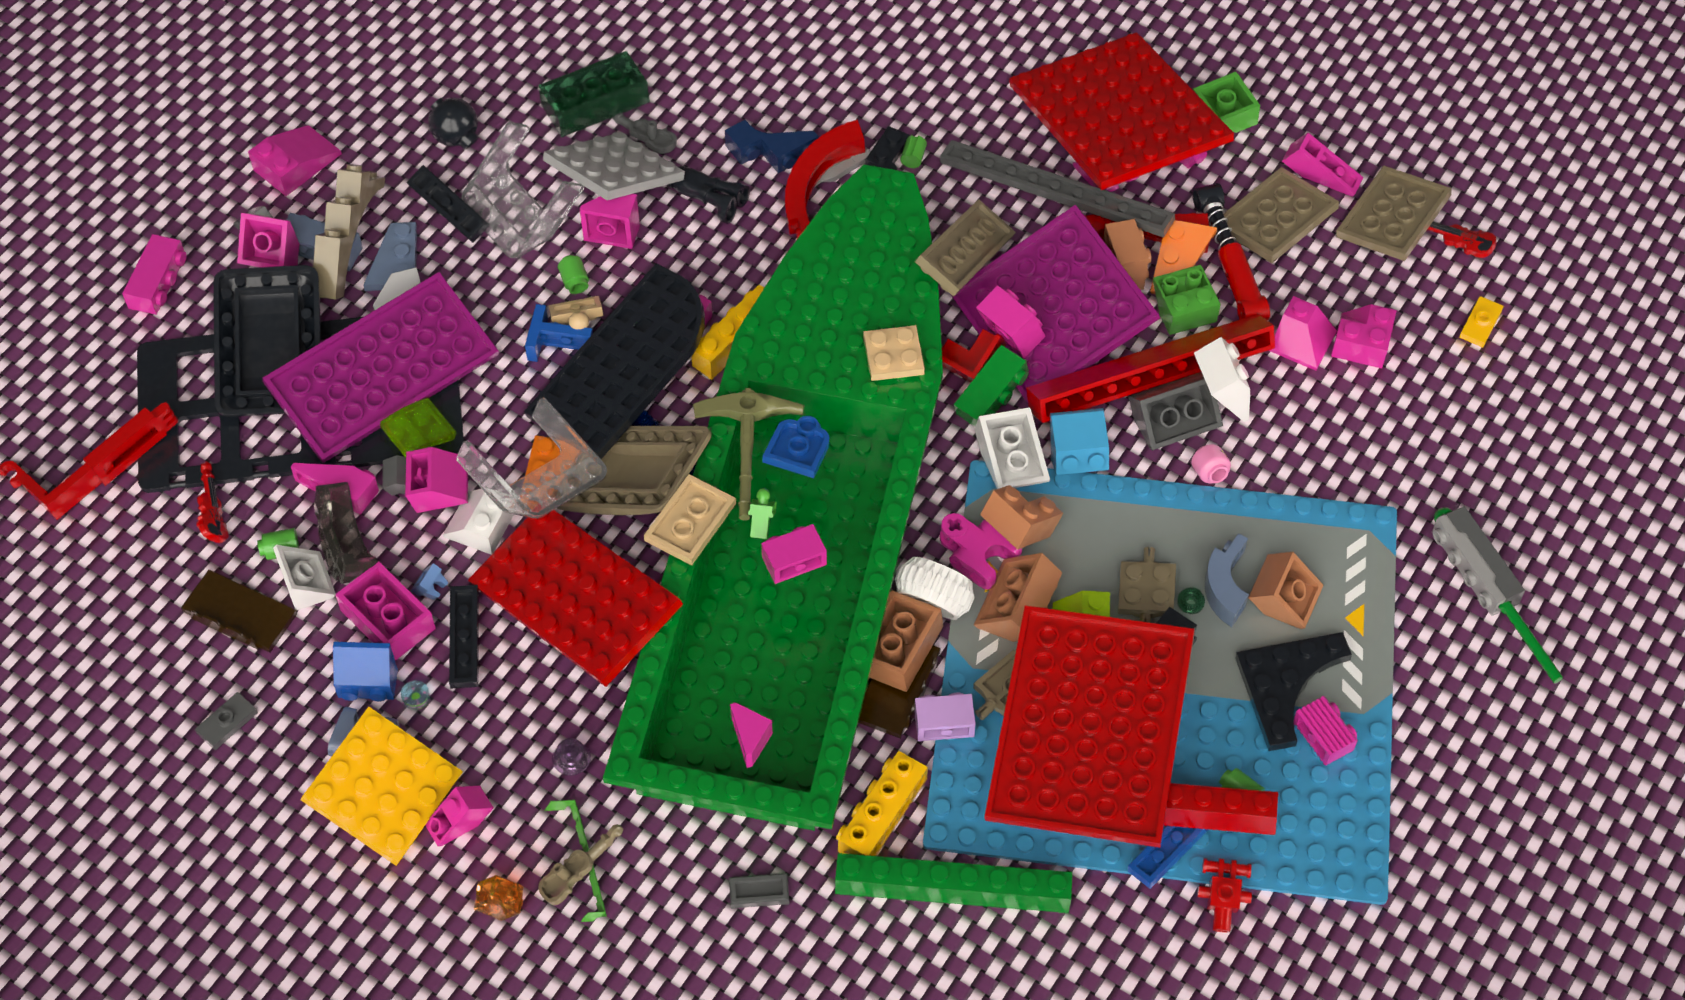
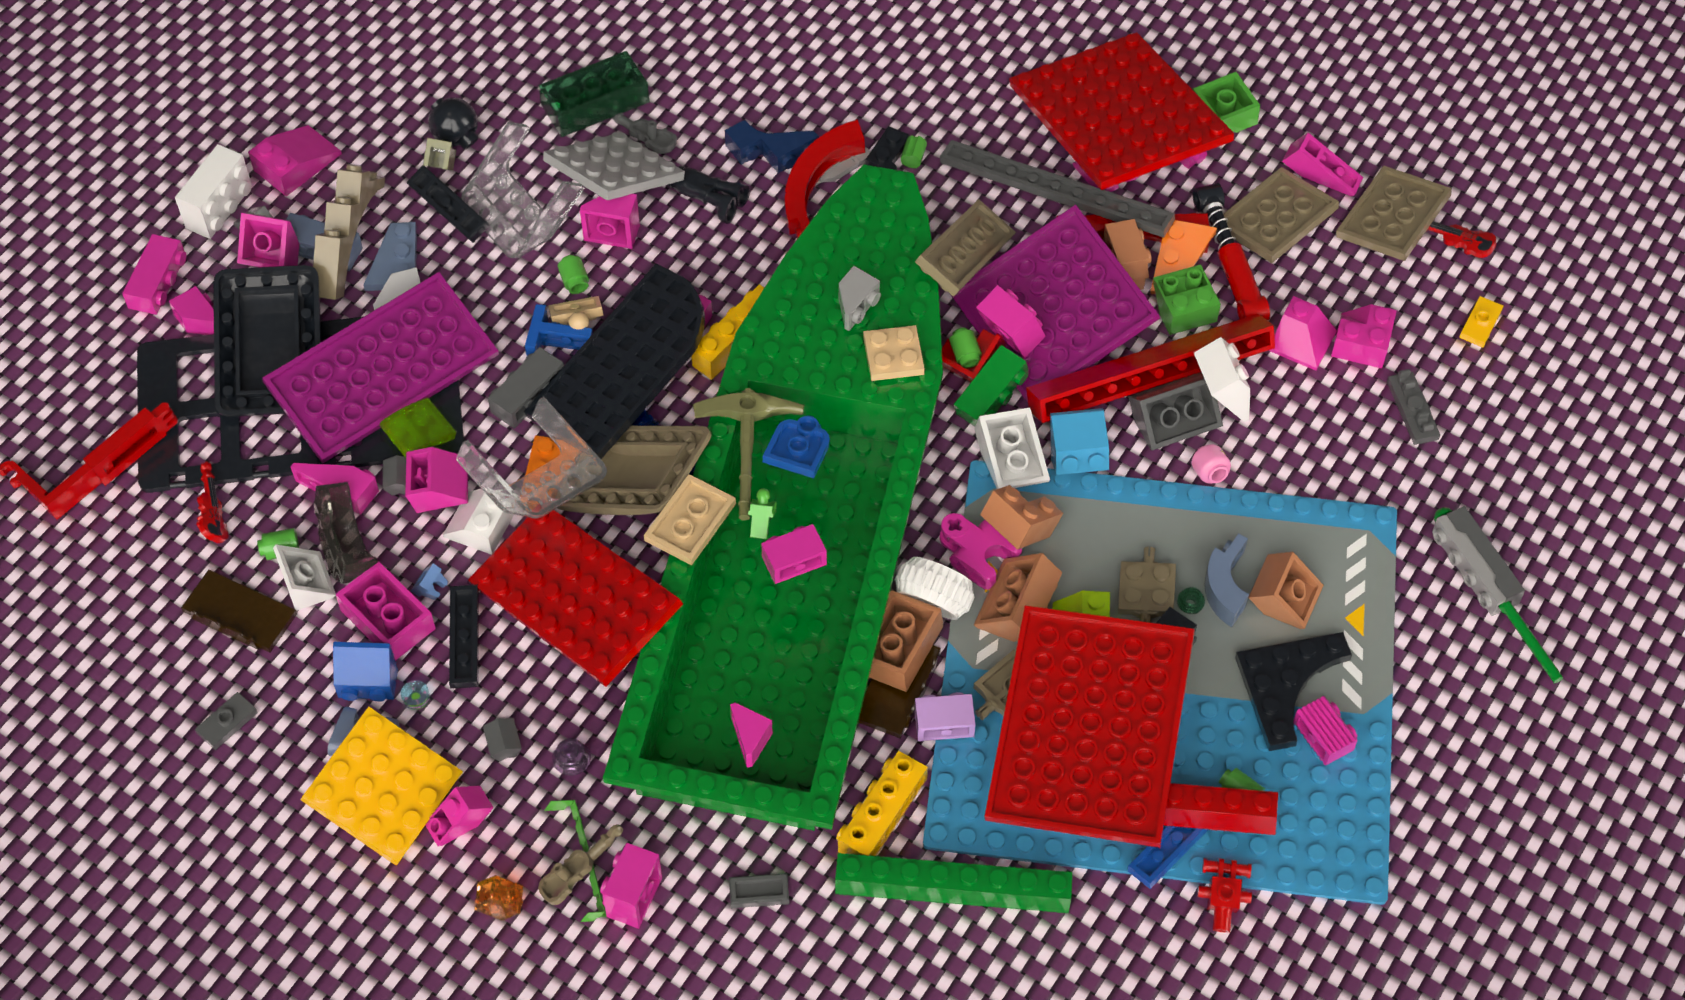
(194, 311): none -> dark pink slope
(214, 191): none -> white brick
(439, 154): none -> olive window
(502, 738): none -> dark grey piece
(523, 387): none -> dark grey brick
(631, 885): none -> dark pink brick
(856, 295): none -> light grey slope
(965, 347): none -> bright green brick
(1413, 407): none -> dark grey plate

